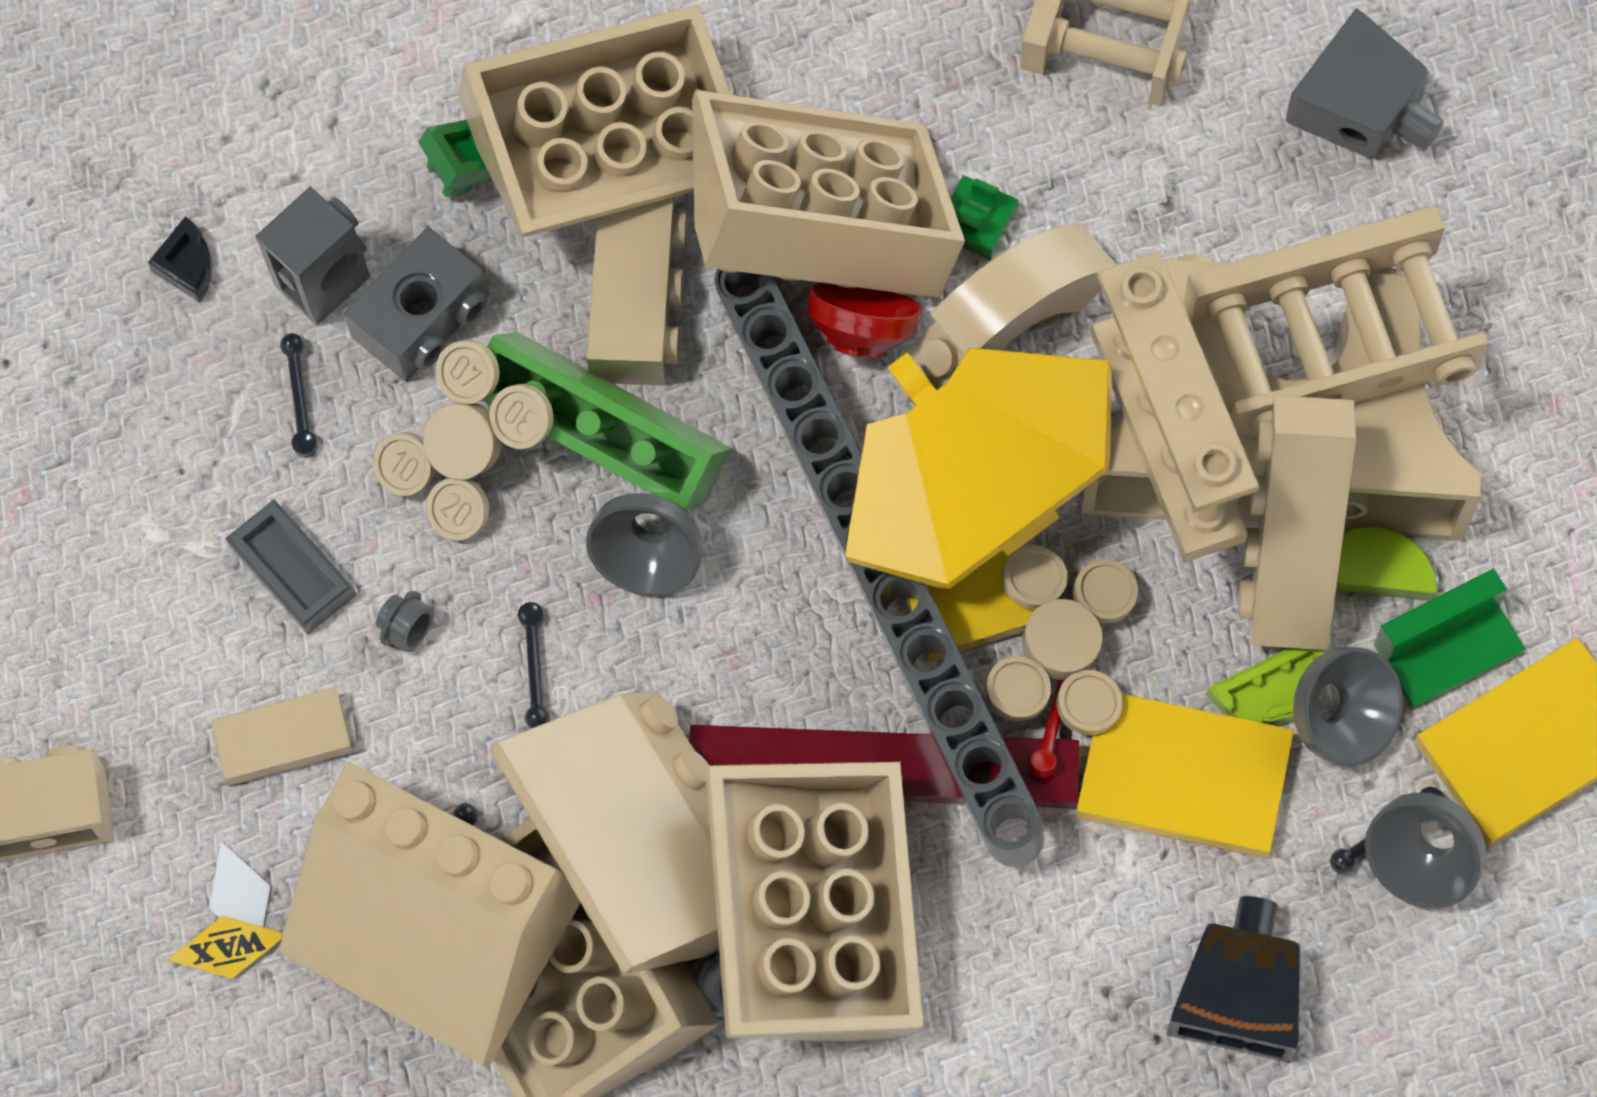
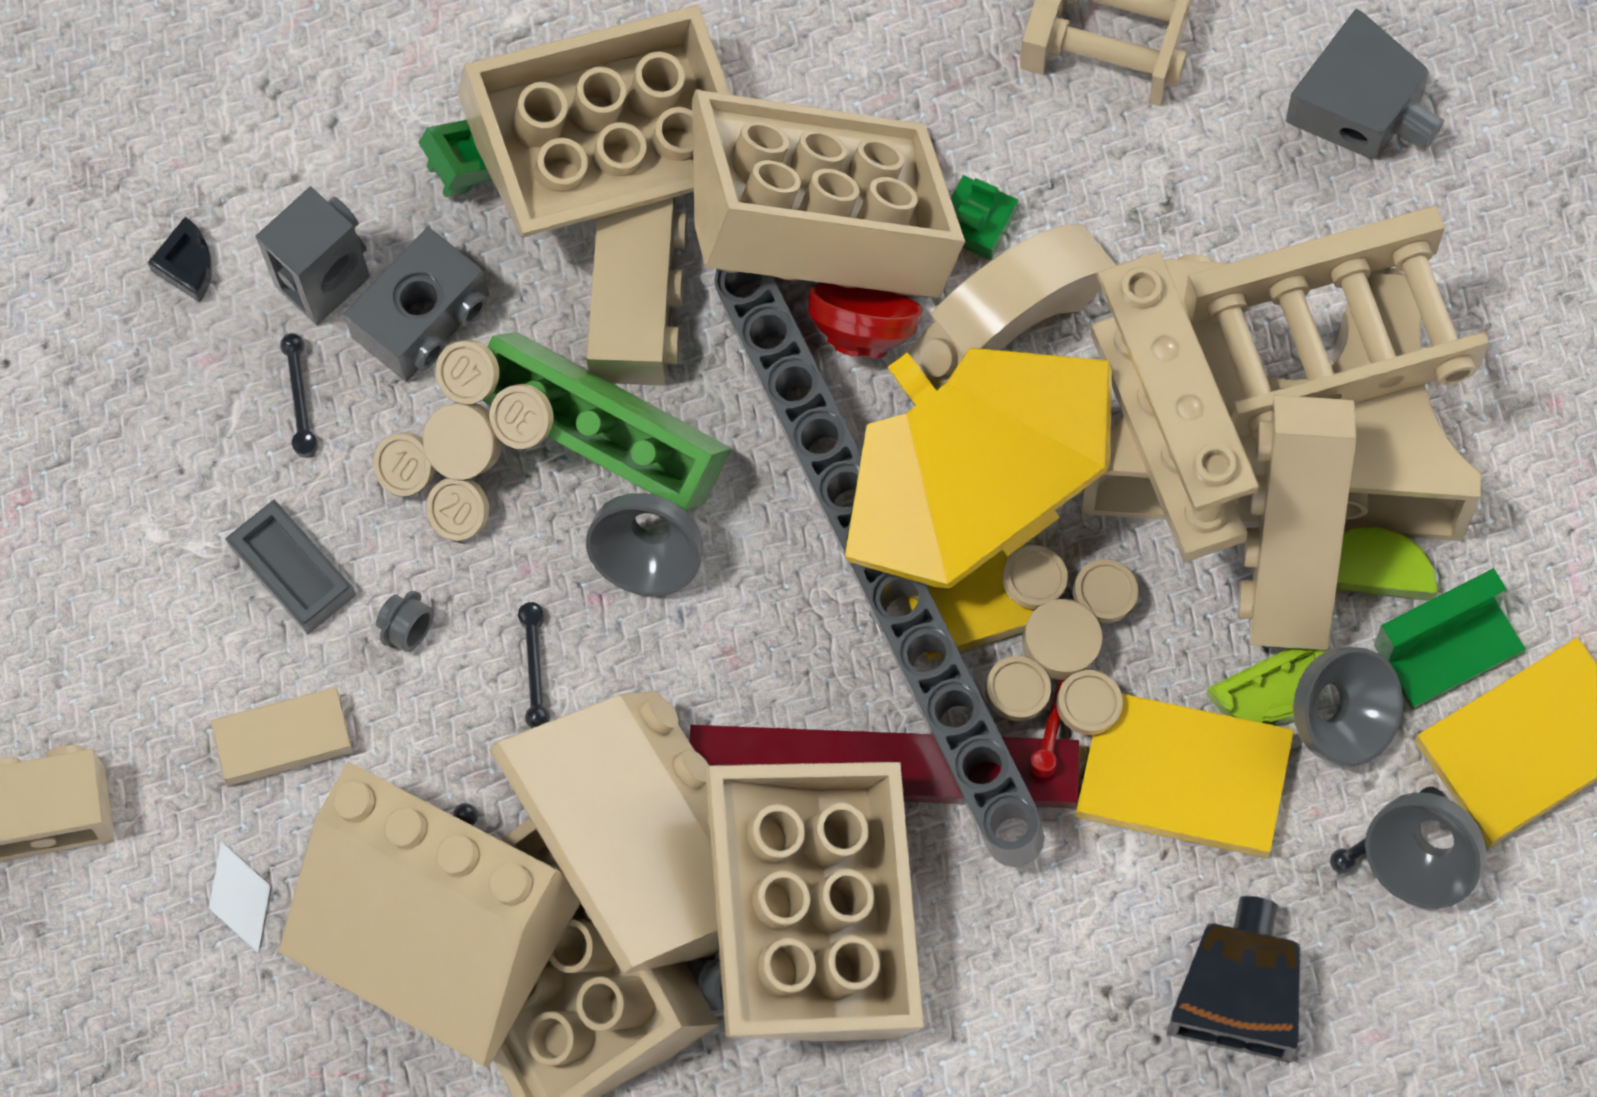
(227, 947): yellow sticker -> none

